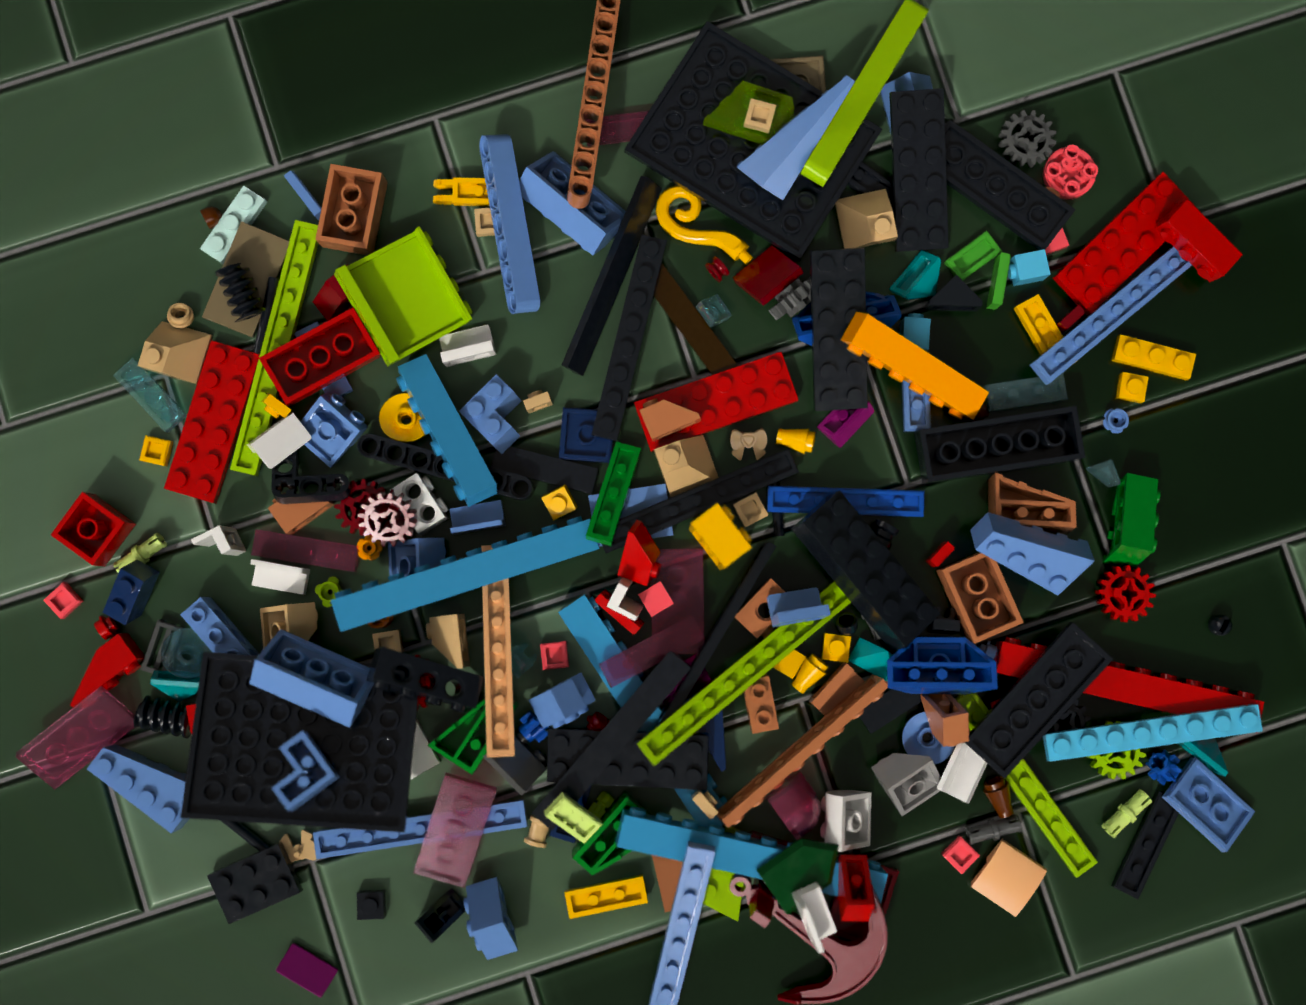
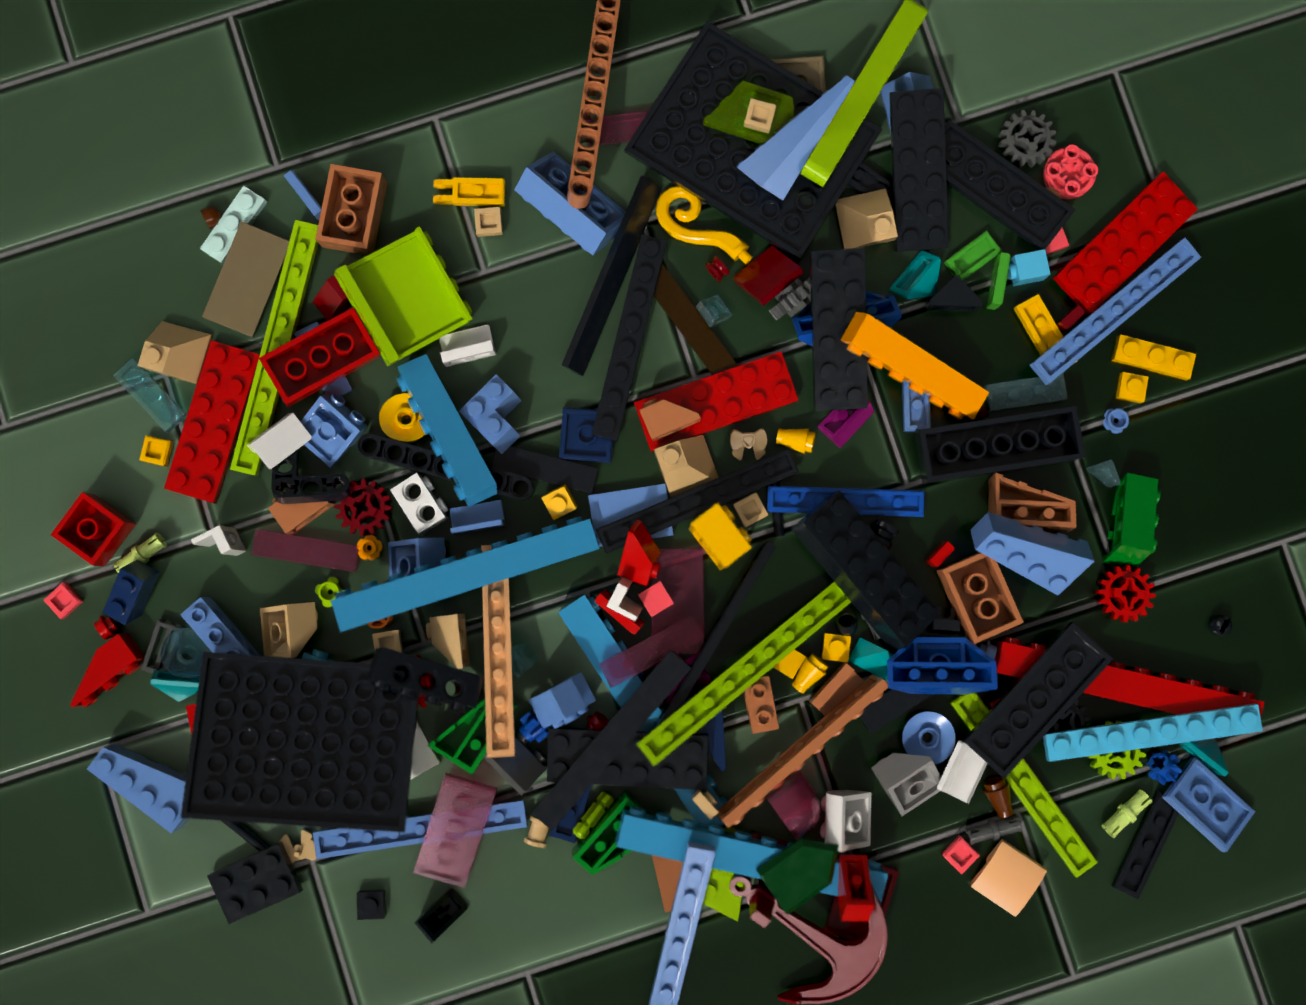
(76, 738): clear pink tile -> none
(162, 717): black piece -> none
(178, 310): tan plate -> none
(239, 291): black piece -> none
(270, 293): black bar -> none
(275, 407): yellow plate -> none
(280, 576): white panel -> none
(307, 970): magenta slope -> none
(311, 772): medium blue brick -> none
(312, 677): medium blue slope -> none
(397, 524): gear -> none
(489, 919): medium blue brick -> none
(509, 223): medium blue beam -> none
(537, 400): tan plate -> none
(554, 655): coral tile -> none
(573, 817): yellowish green plate -> none
(606, 896): yellow plate -> none
(613, 494): green plate -> none
(748, 613): nougat brick -> none
(796, 607): medium blue panel -> none
(814, 914): white panel -> none
(916, 330): medium azure brick -> none
(946, 718): nougat slope -> none
(1198, 241): red brick -> none

